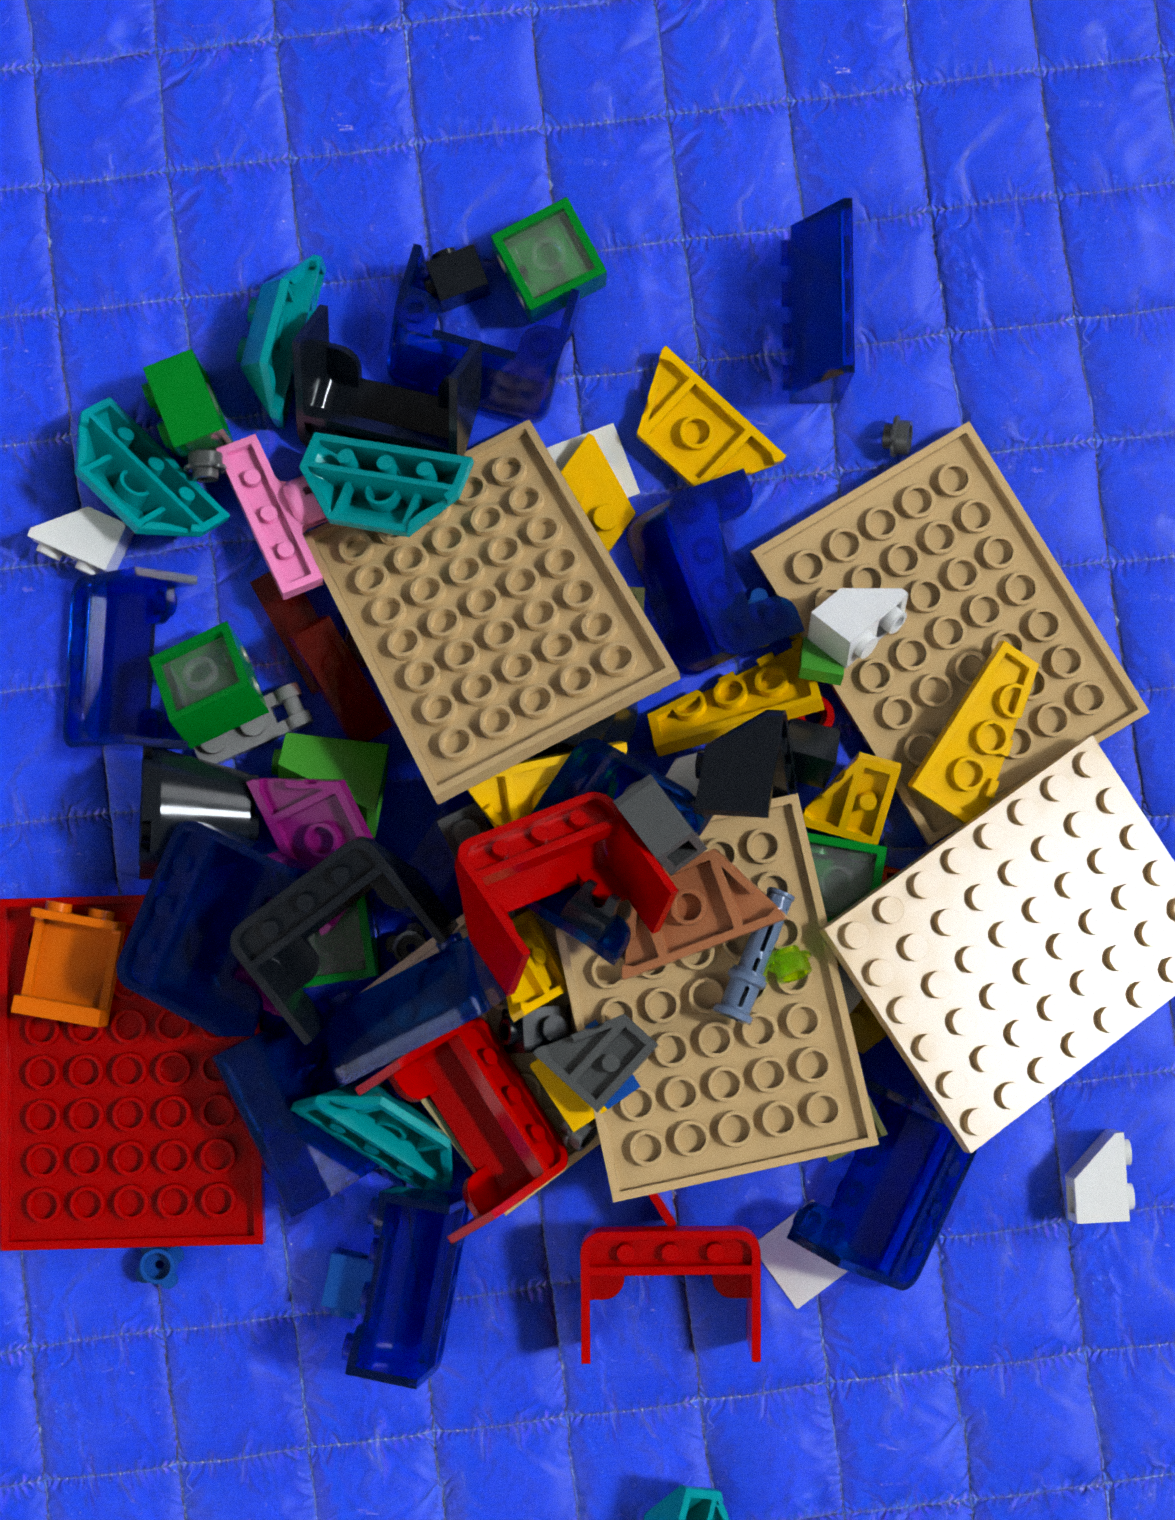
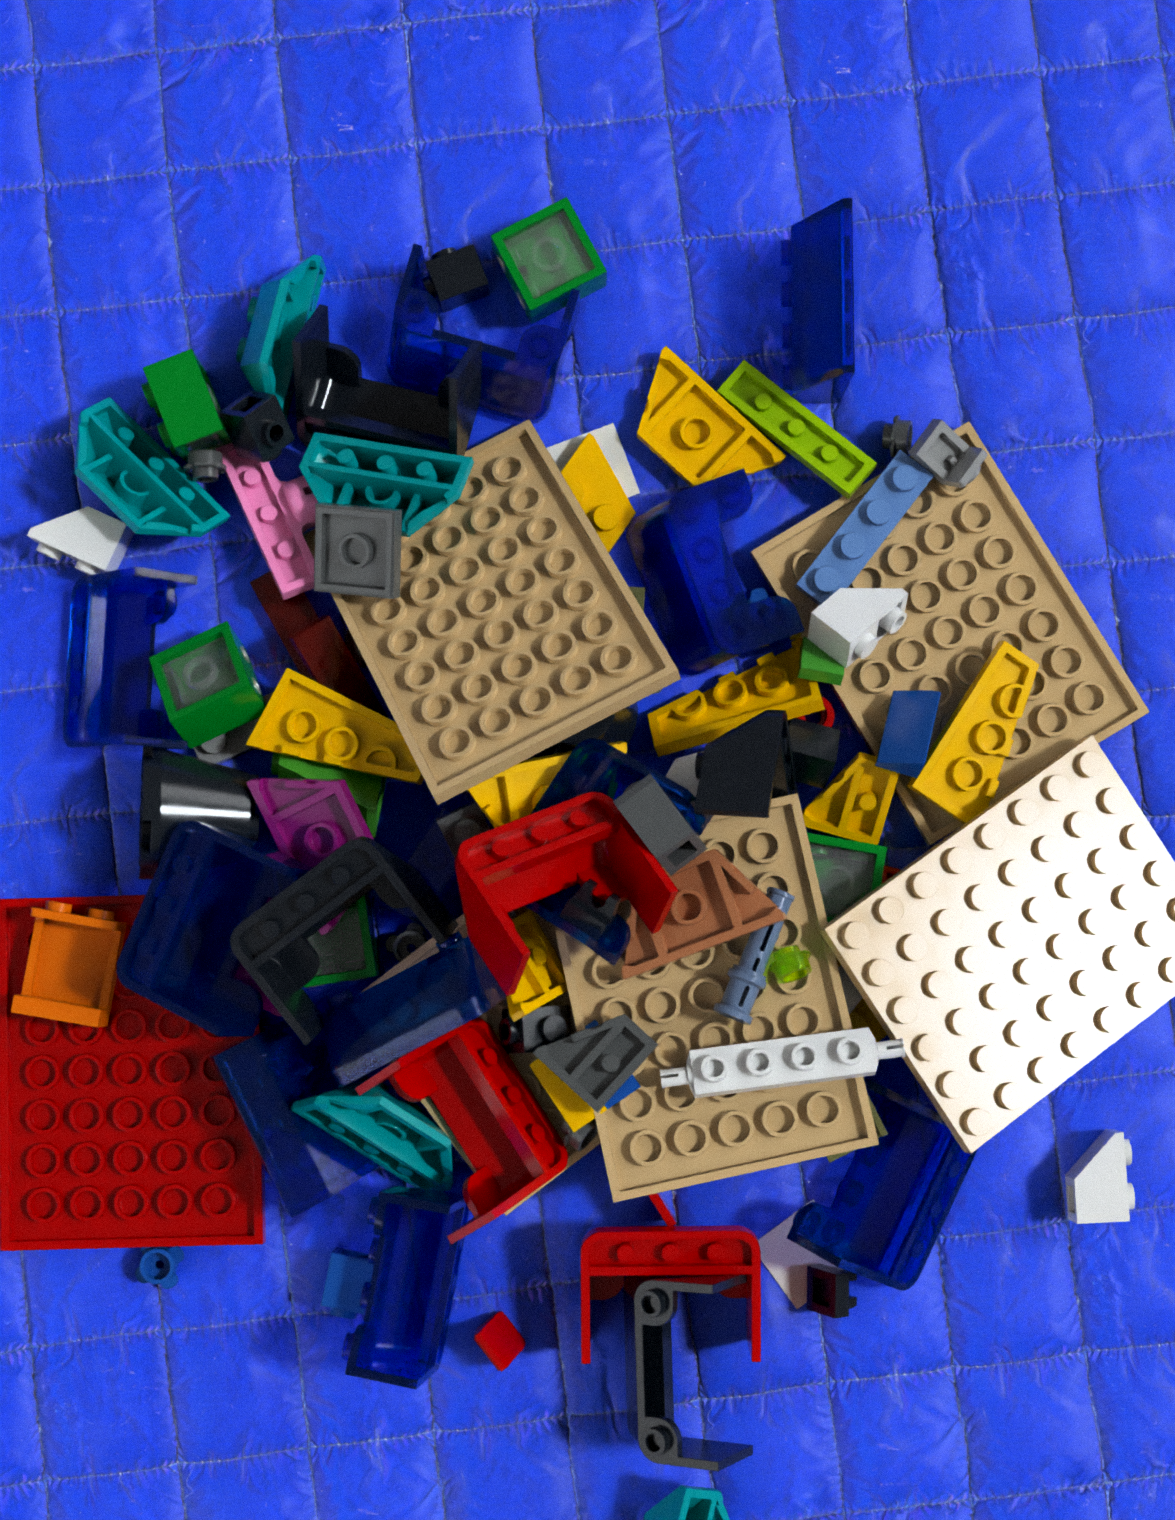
(257, 426): none -> black brick
(333, 730): none -> yellow wing
(357, 550): none -> dark grey tile
(499, 1340): none -> red slope
(648, 1313): none -> black windscreen
(782, 1062): none -> white plate
(797, 429): none -> lime plate
(829, 1290): none -> black tile
(865, 528): none -> medium blue plate
(908, 731): none -> blue slope
(947, 455): none -> light grey bracket

